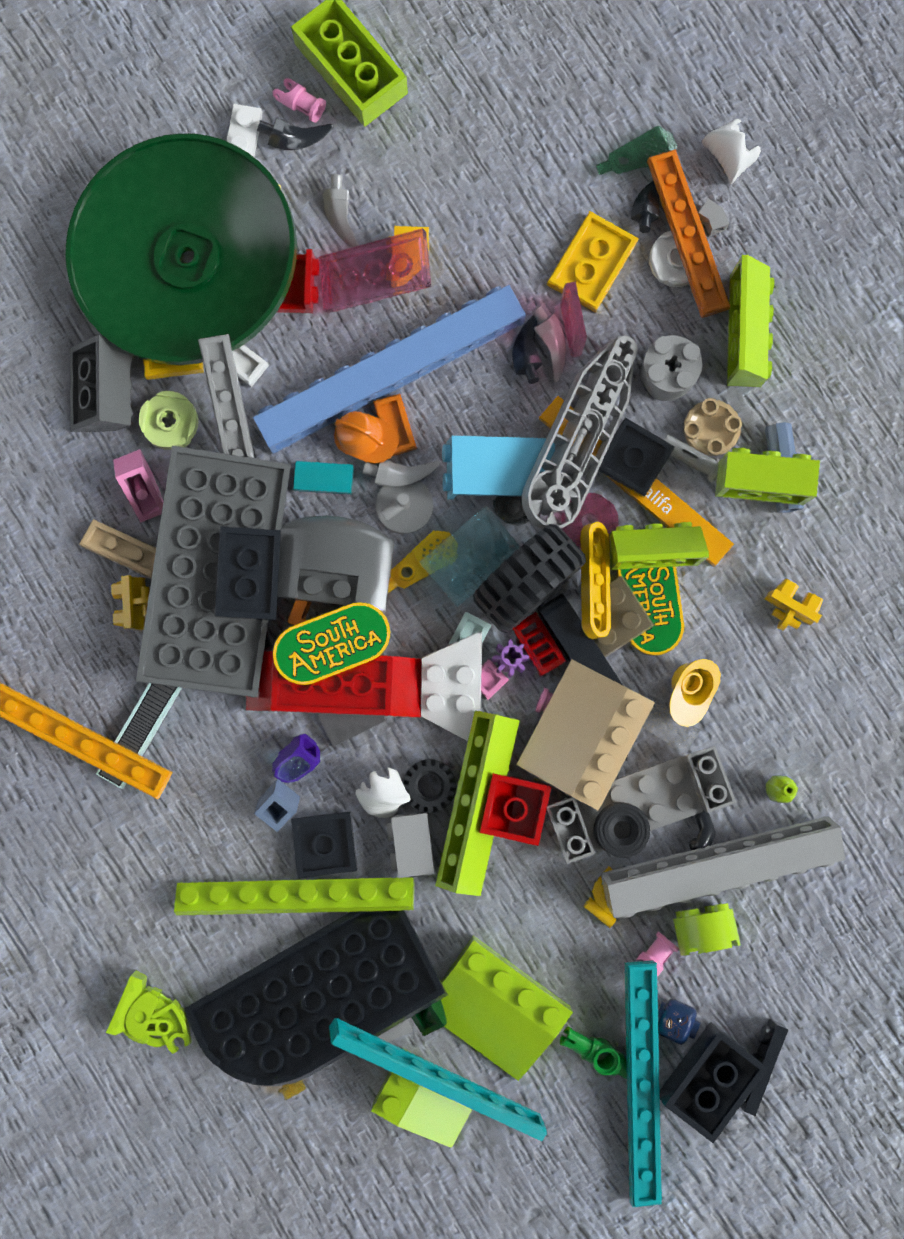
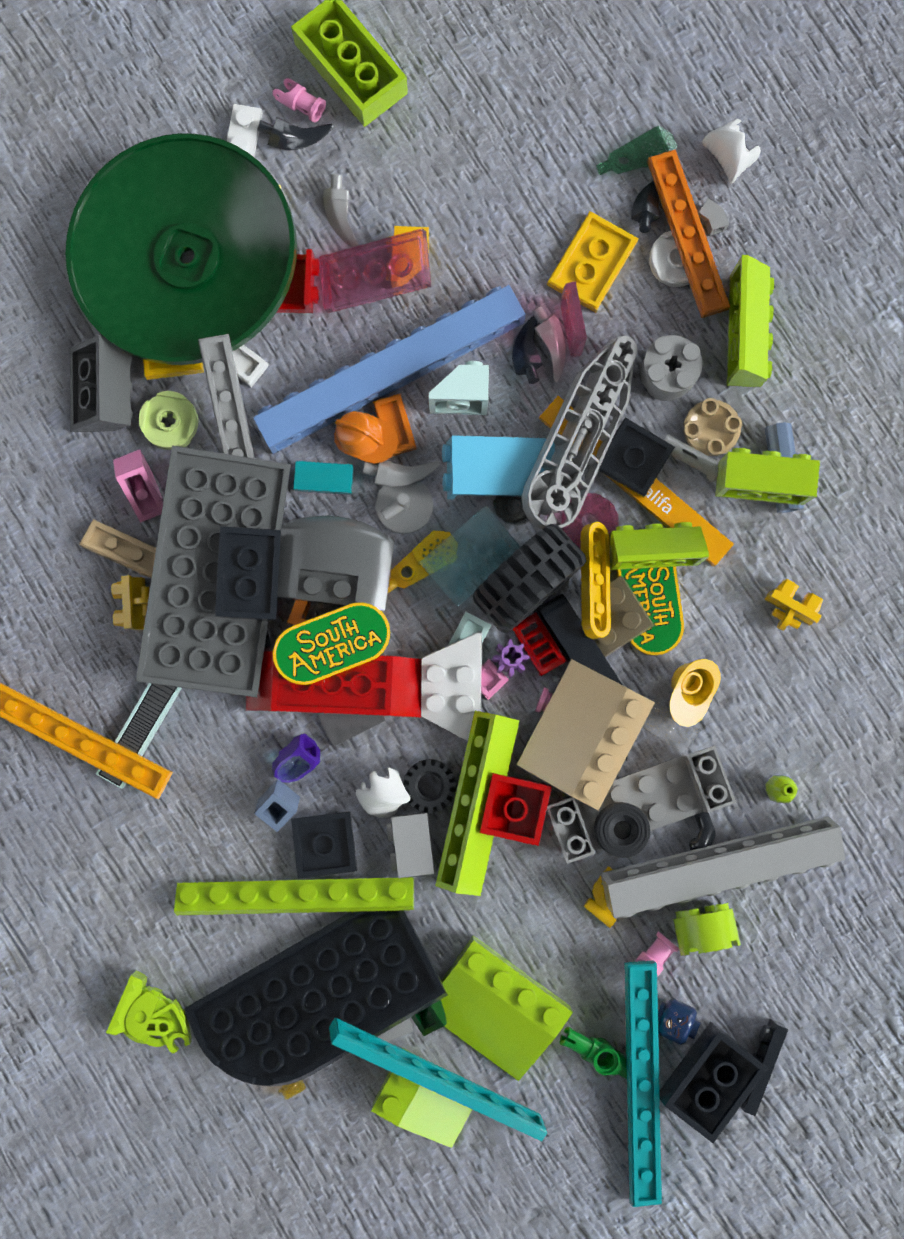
(462, 391): none -> light aqua slope

